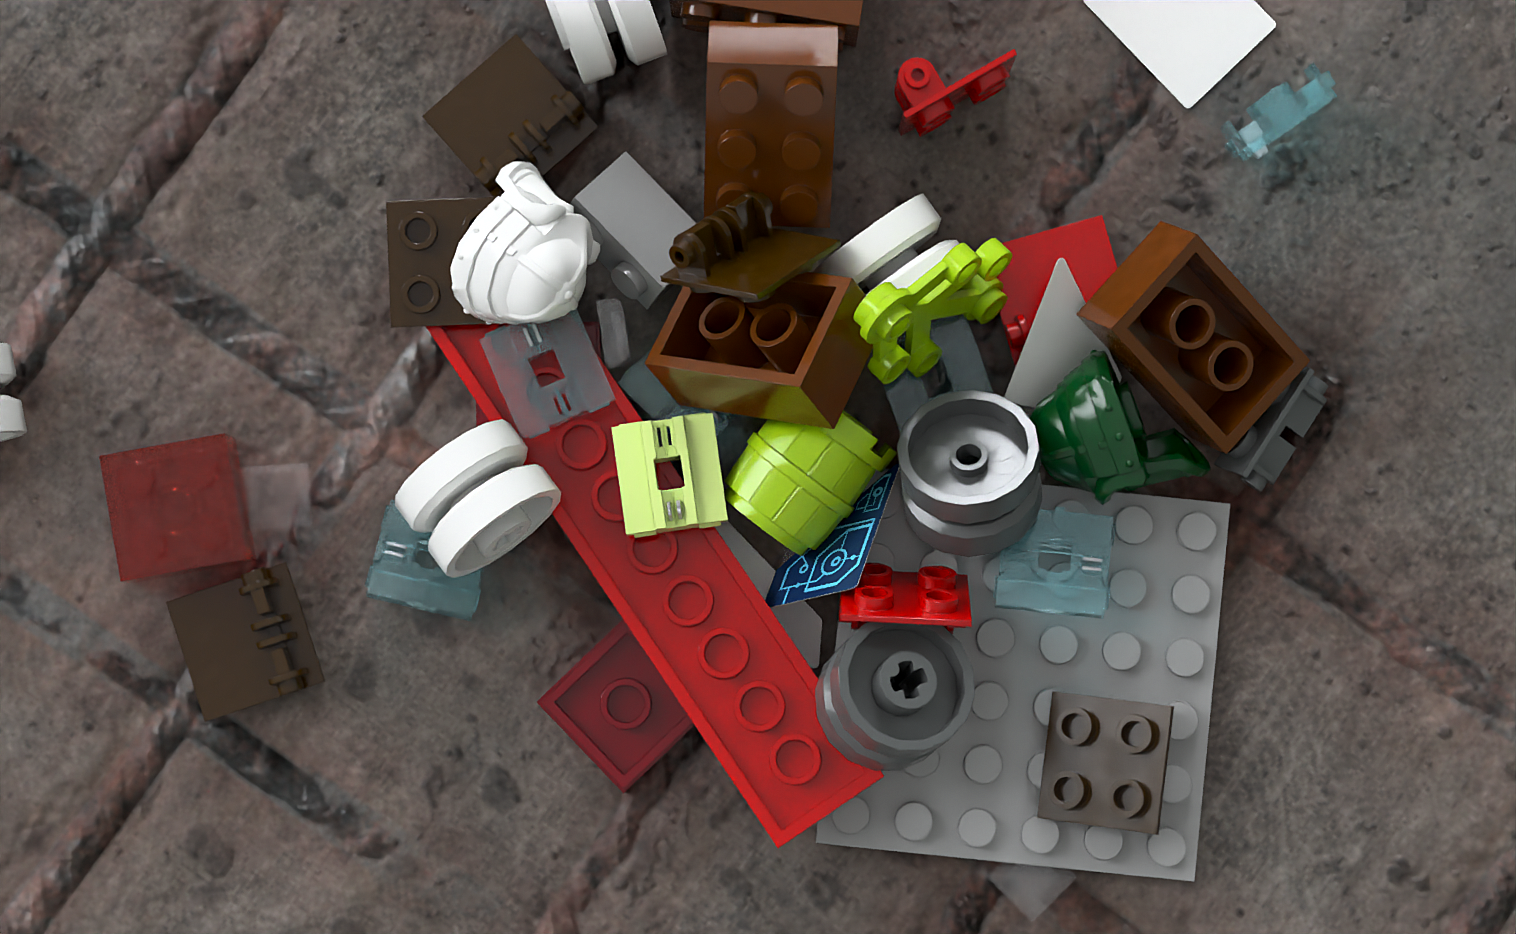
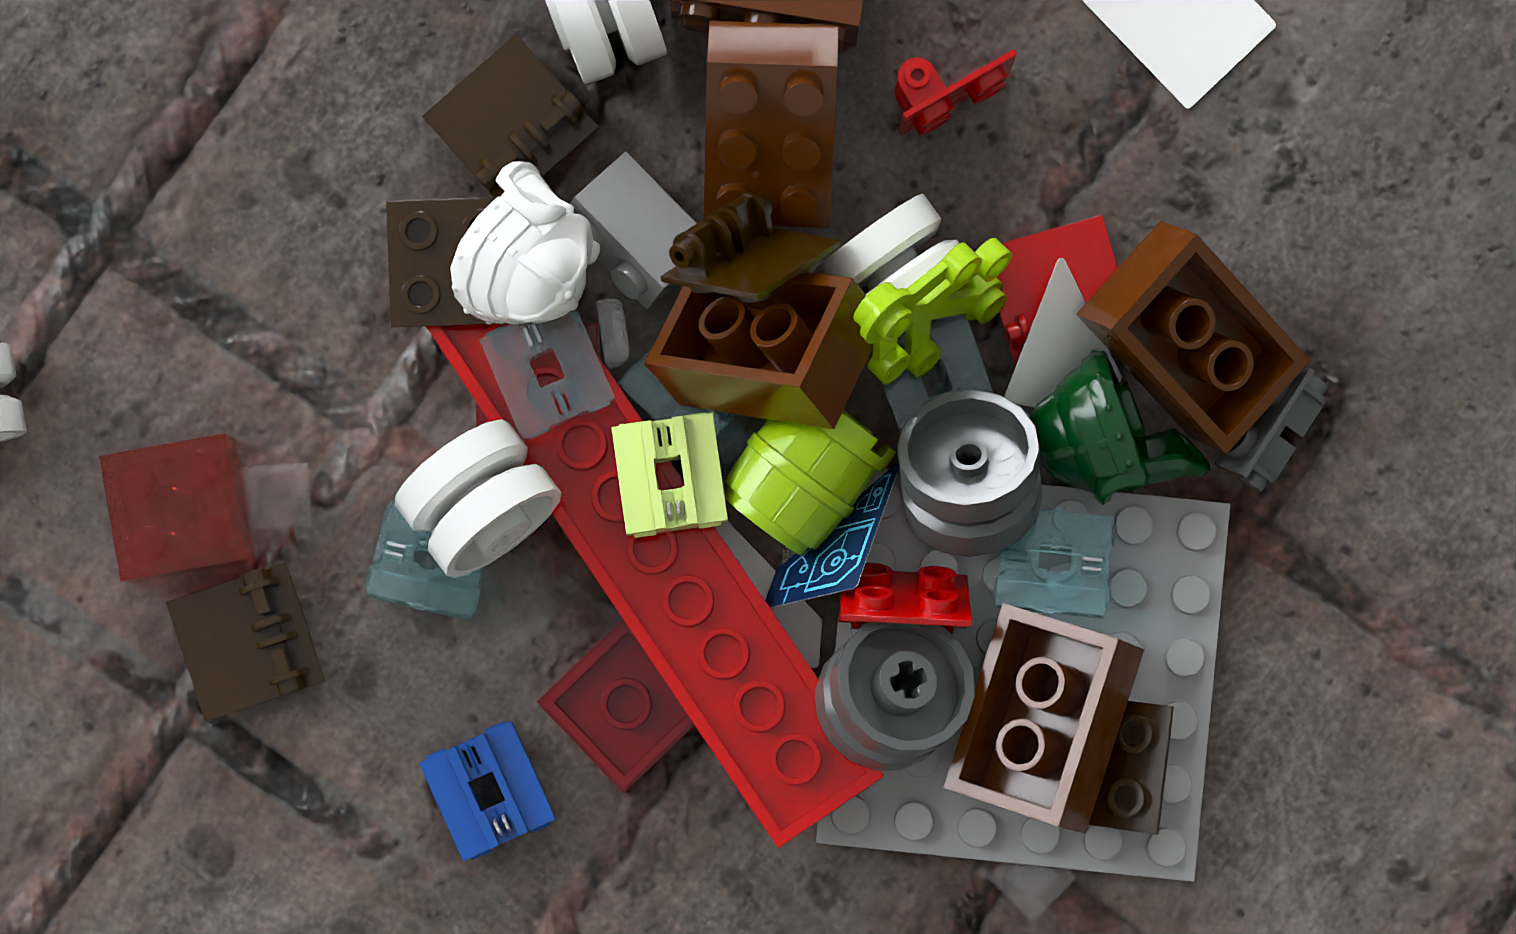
(470, 825): none -> blue piece
(1044, 718): none -> reddish brown brick
(1279, 113): clear light blue piece -> none

